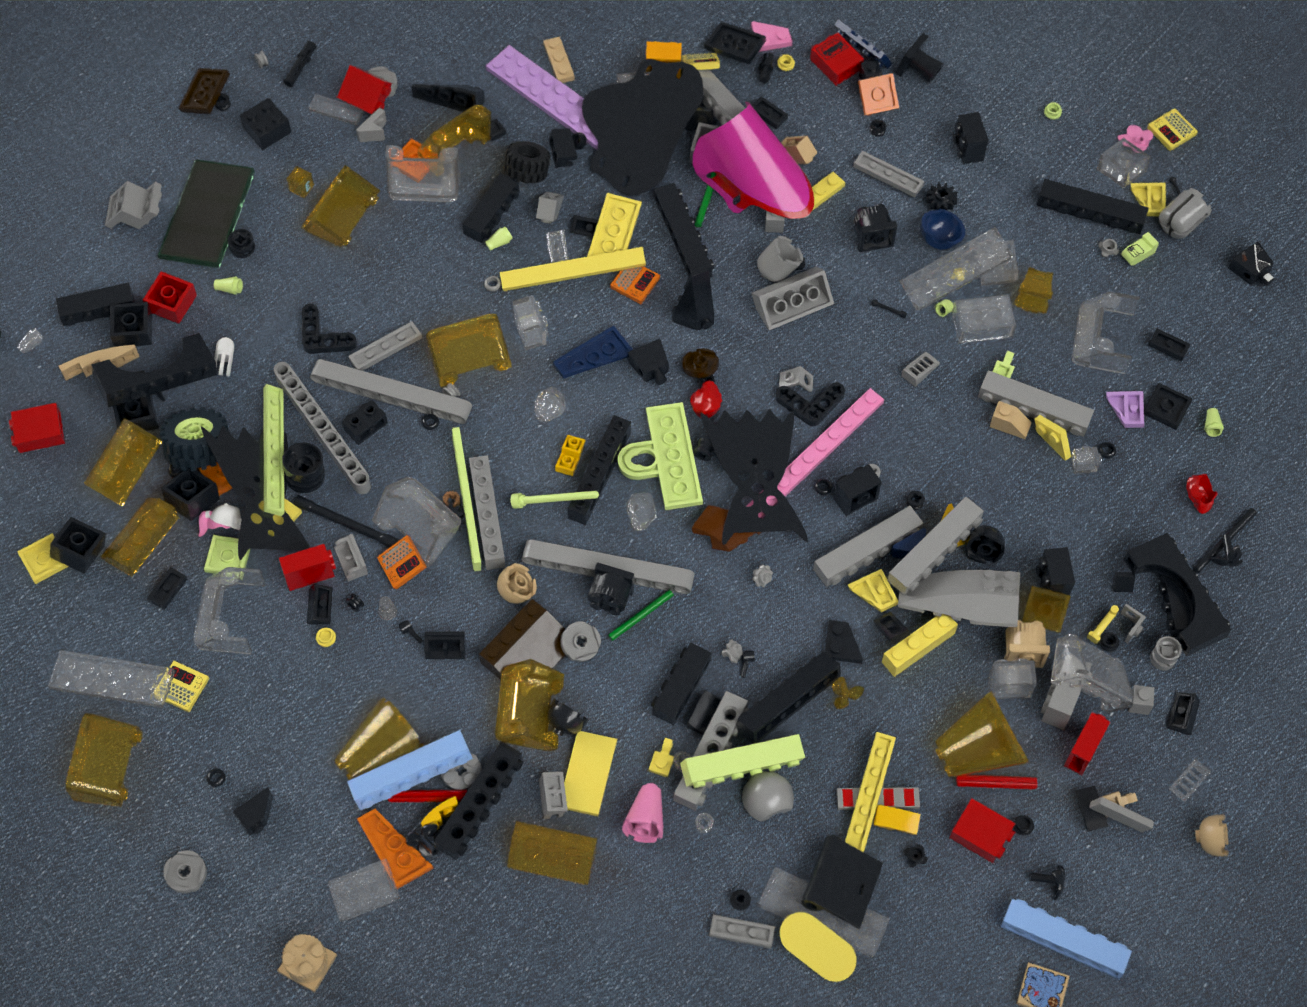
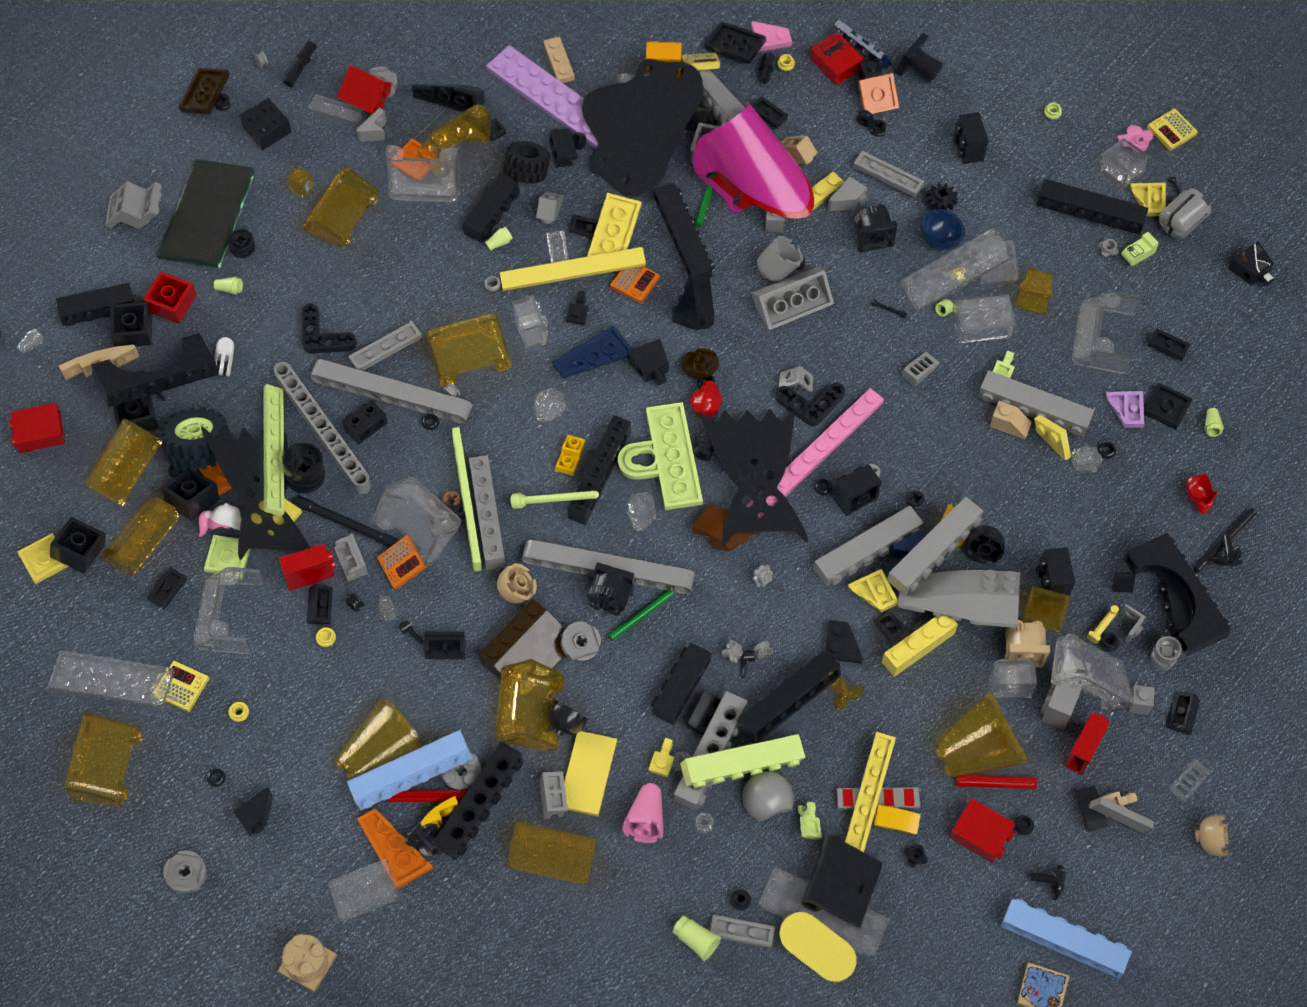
(238, 706): none -> light yellow plate
(578, 312): none -> black plate
(696, 937): none -> yellowish green plant
(763, 649): none -> light grey bush
(809, 823): none -> yellowish green plate
(848, 196): none -> light grey slope
(865, 118): none -> black bush

